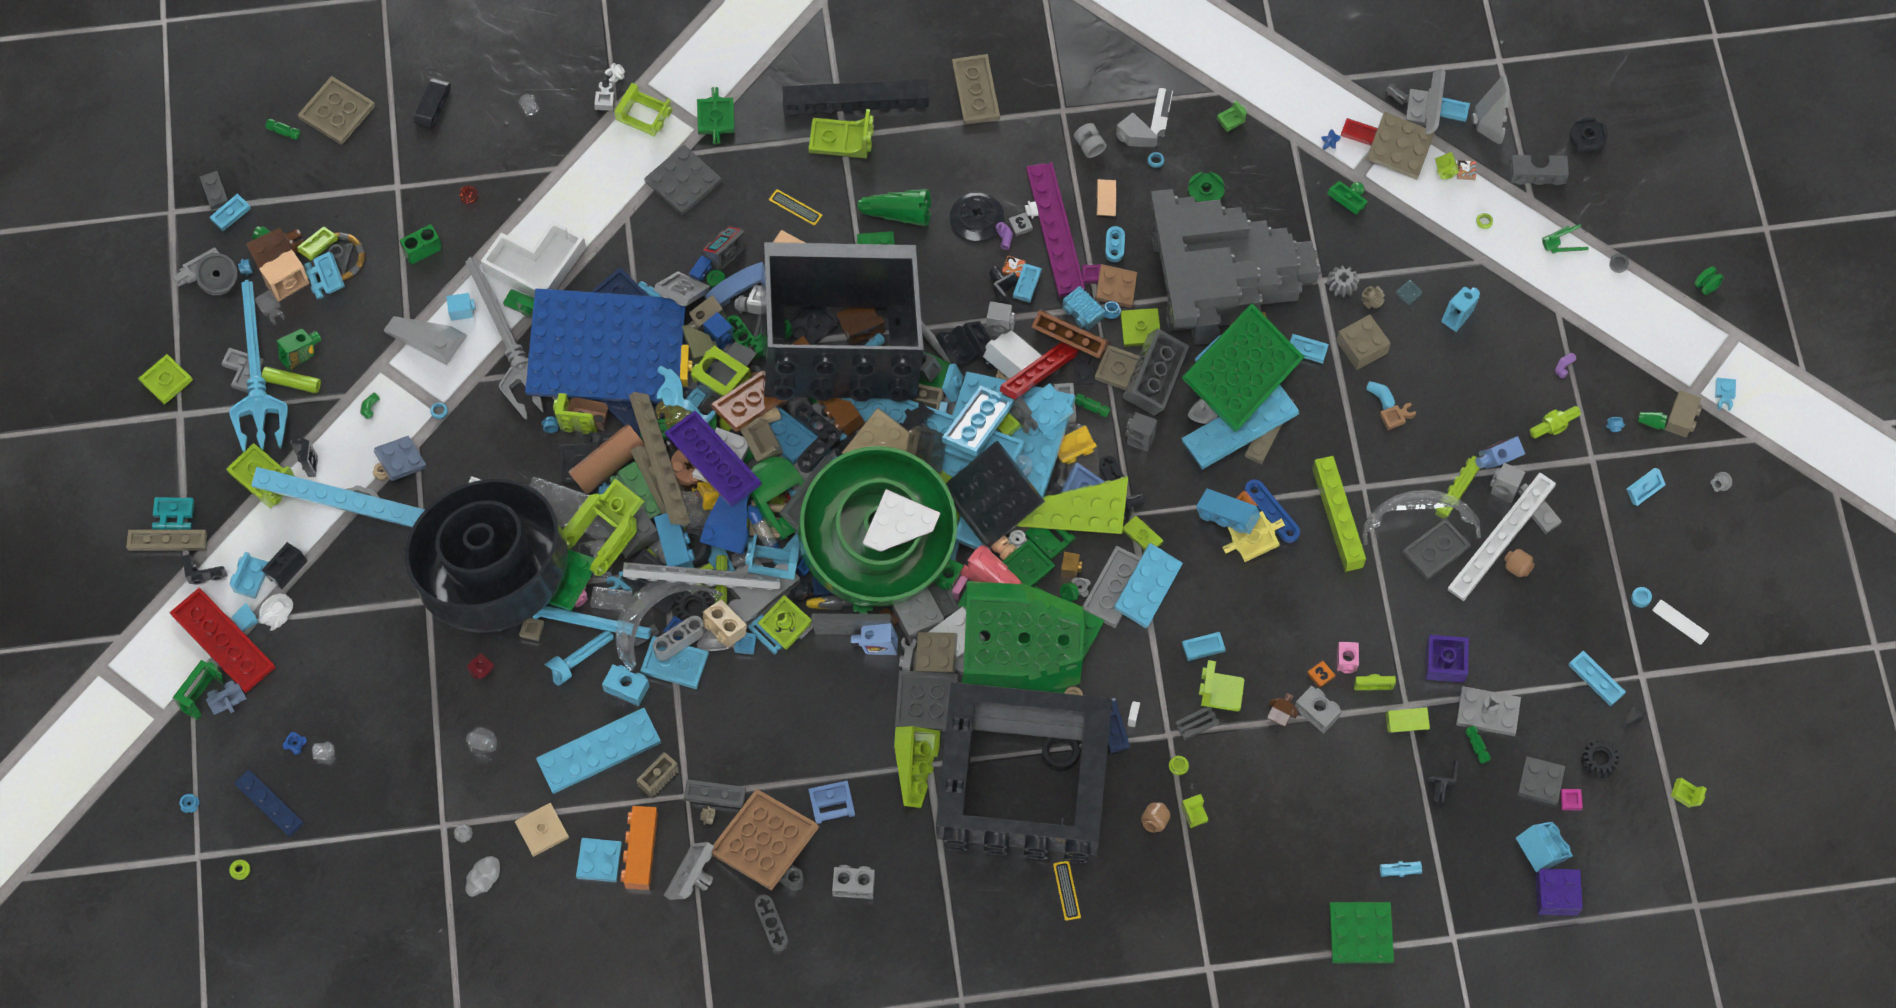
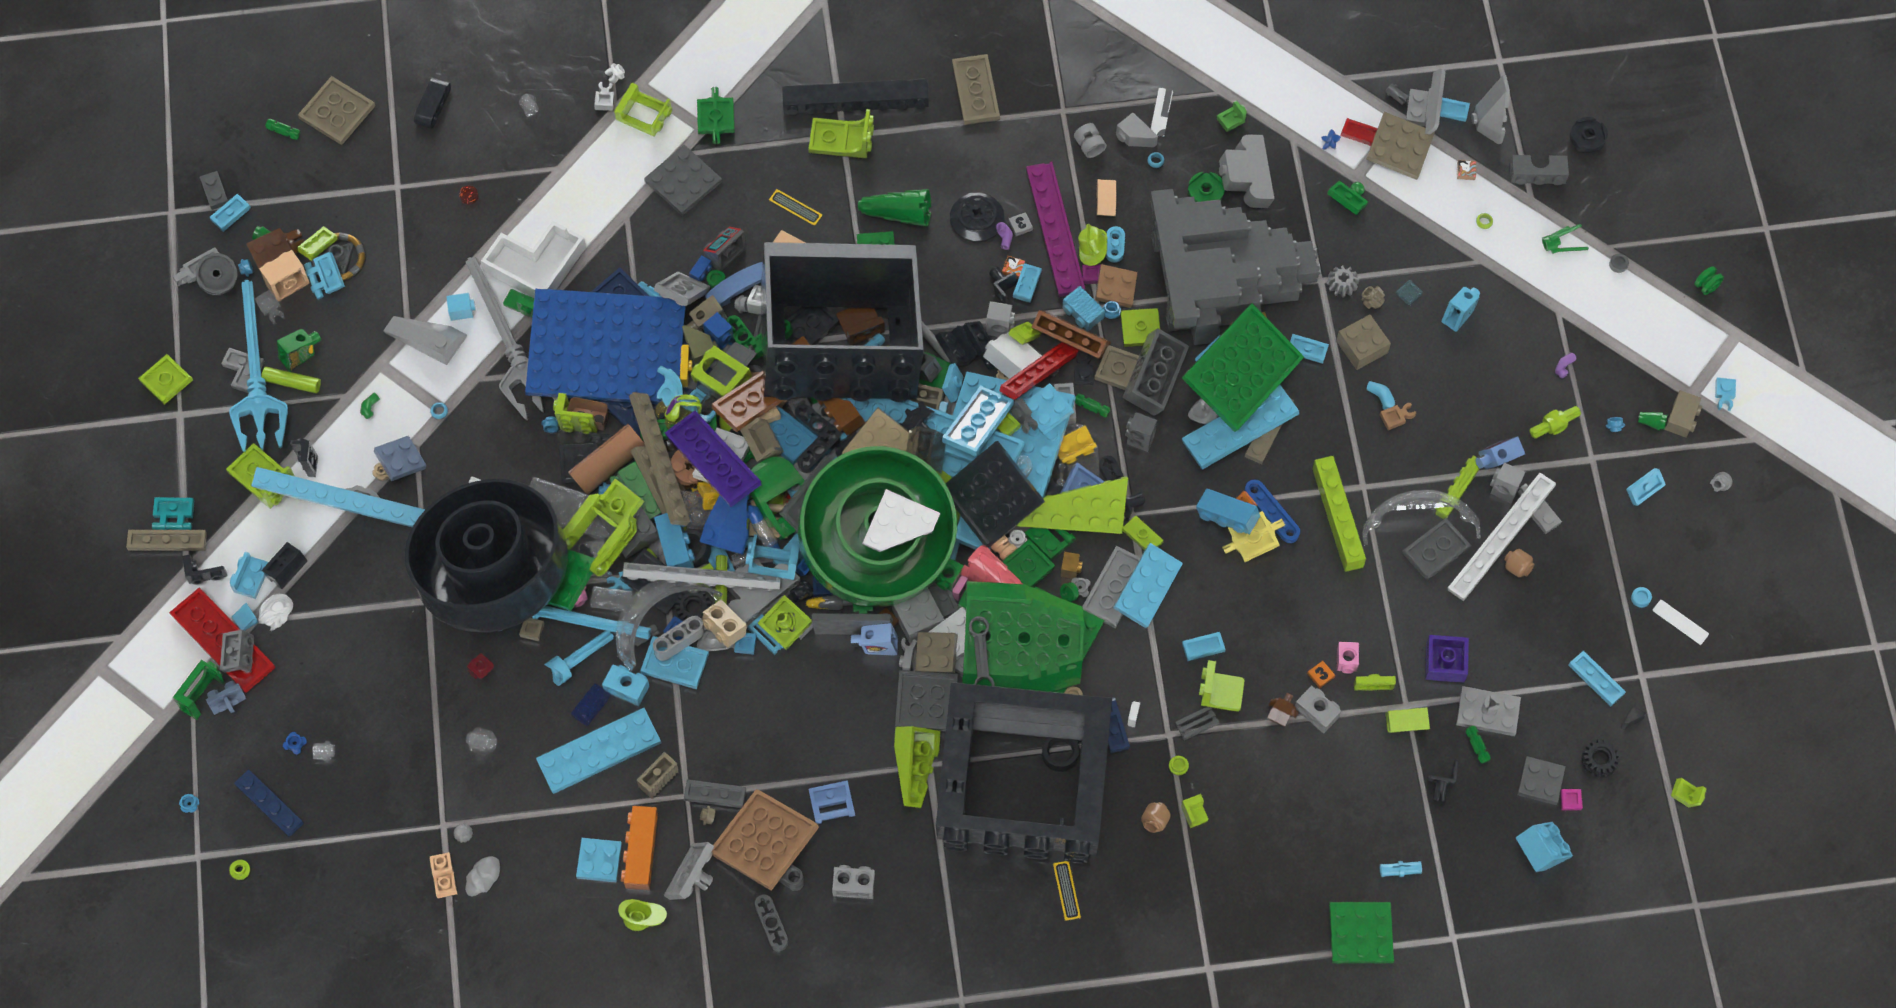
(237, 651): none -> dark grey bracket
(420, 251): green piece -> none
(443, 875): none -> light nougat slope
(541, 829): tan plate -> none
(590, 704): none -> clear blue plate
(640, 915): none -> lime piece
(673, 409): none -> lime piece
(981, 651): none -> dark grey piece
(1024, 333): none -> lime plate
(1031, 209): white plate -> none
(1092, 245): none -> lime piece
(1248, 171): none -> light grey brick
(1446, 166): lime bracket -> none
(1558, 892): dark purple brick -> none

